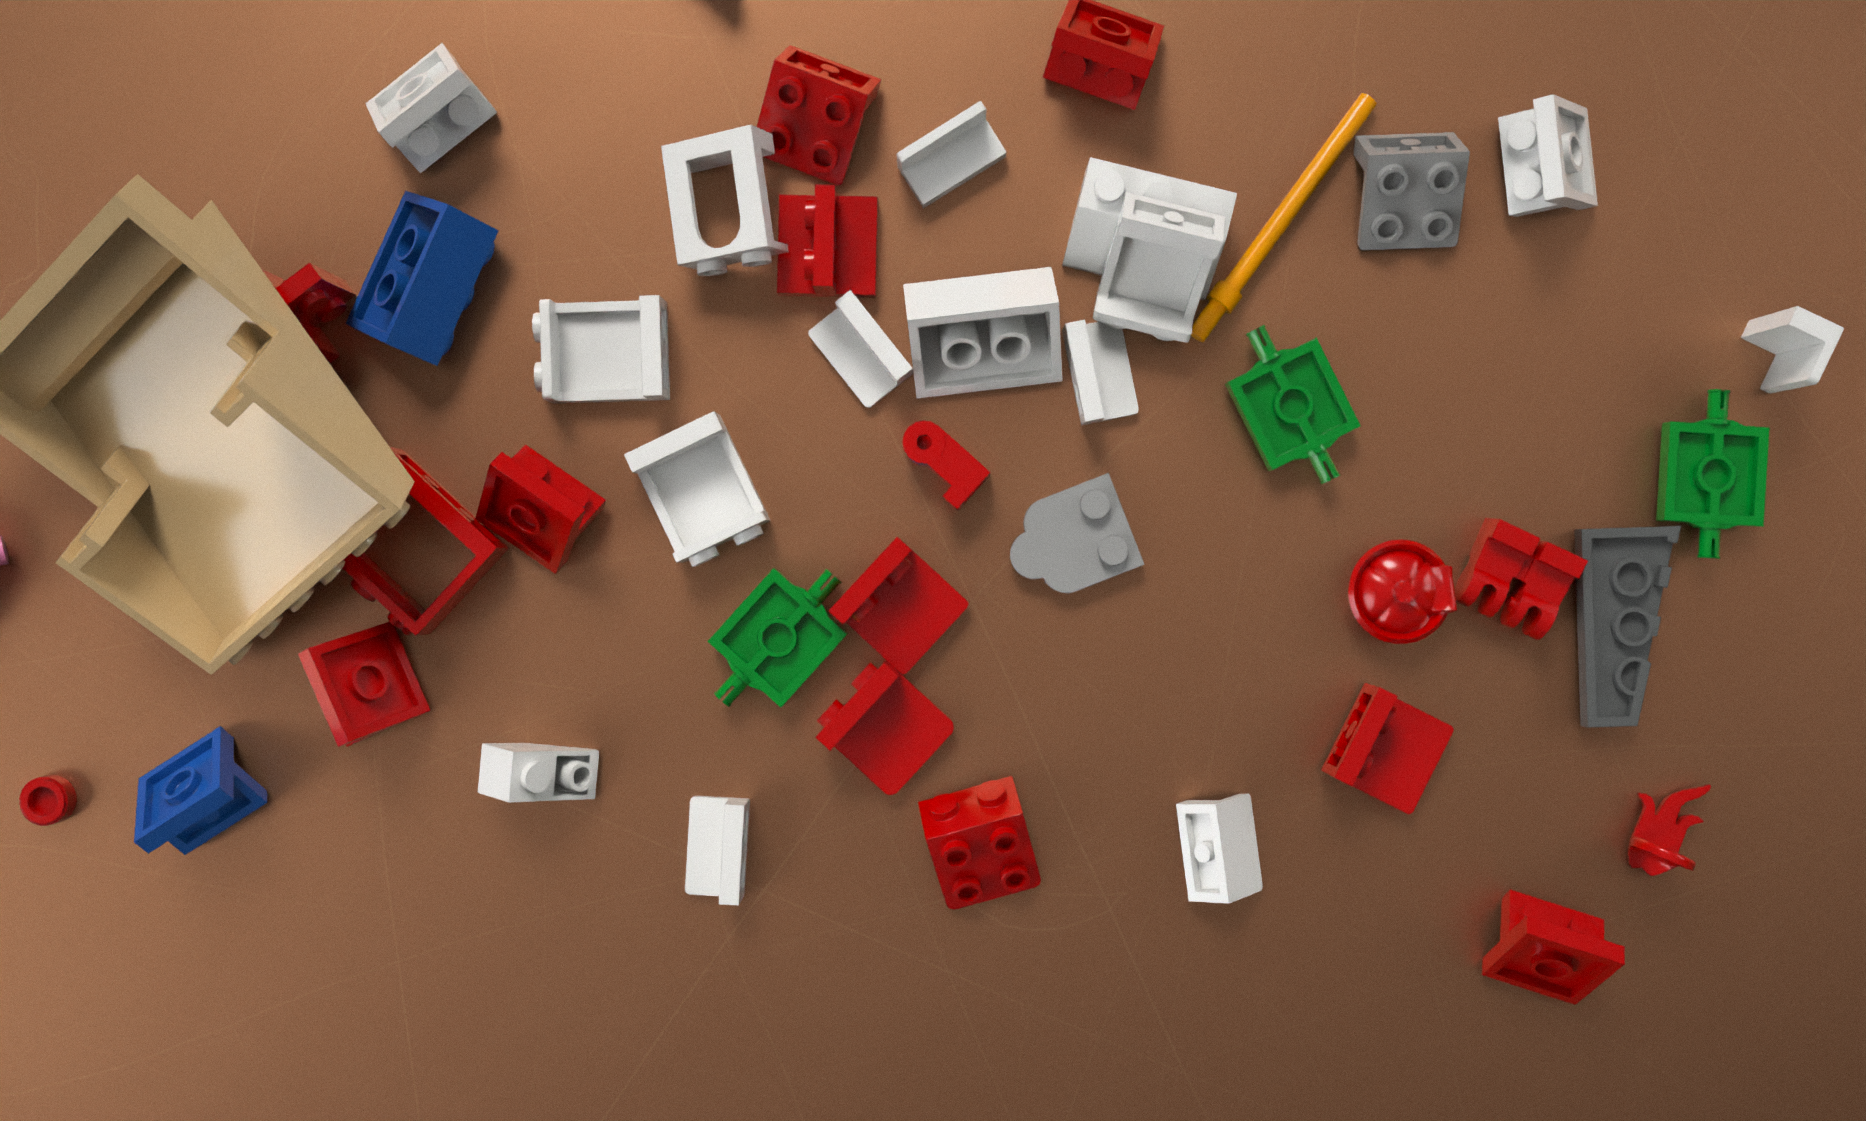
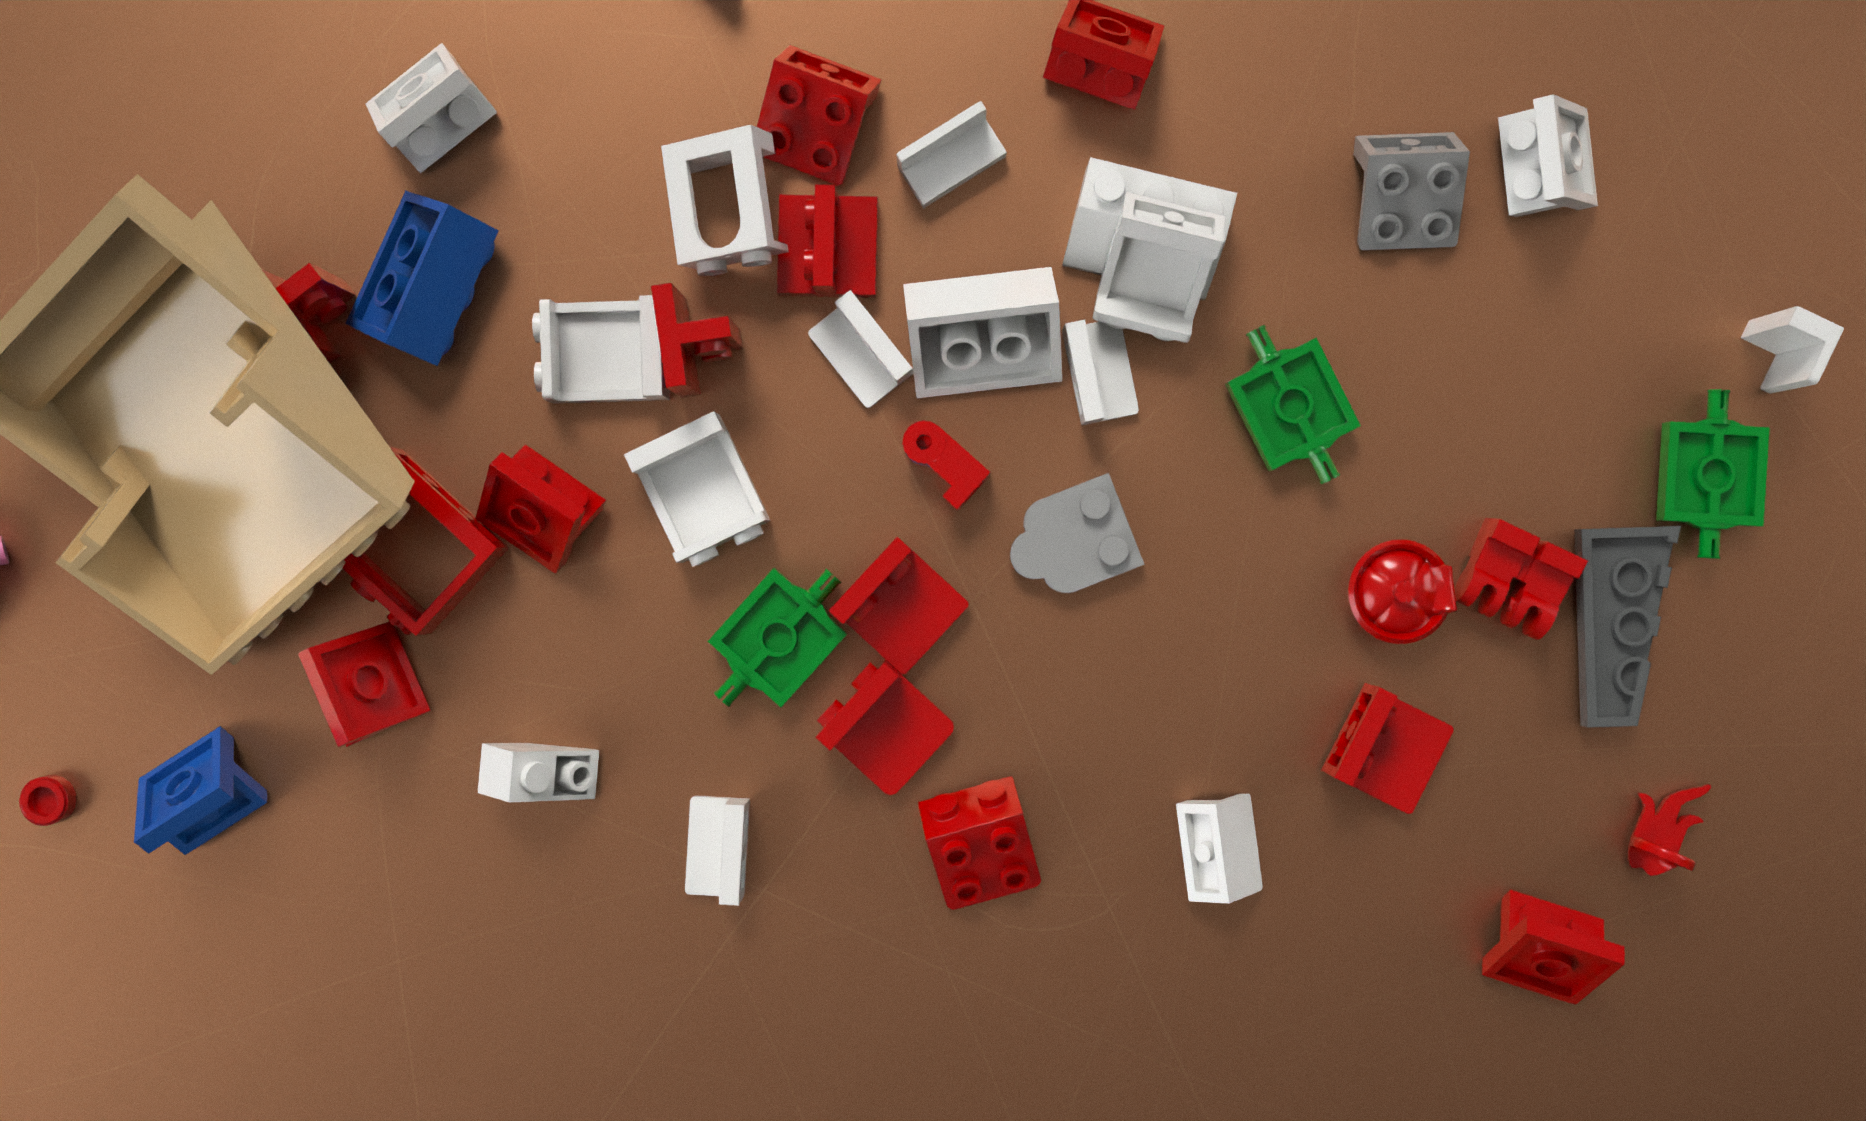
(684, 339): none -> red bracket
(1226, 293): light orange bar -> none

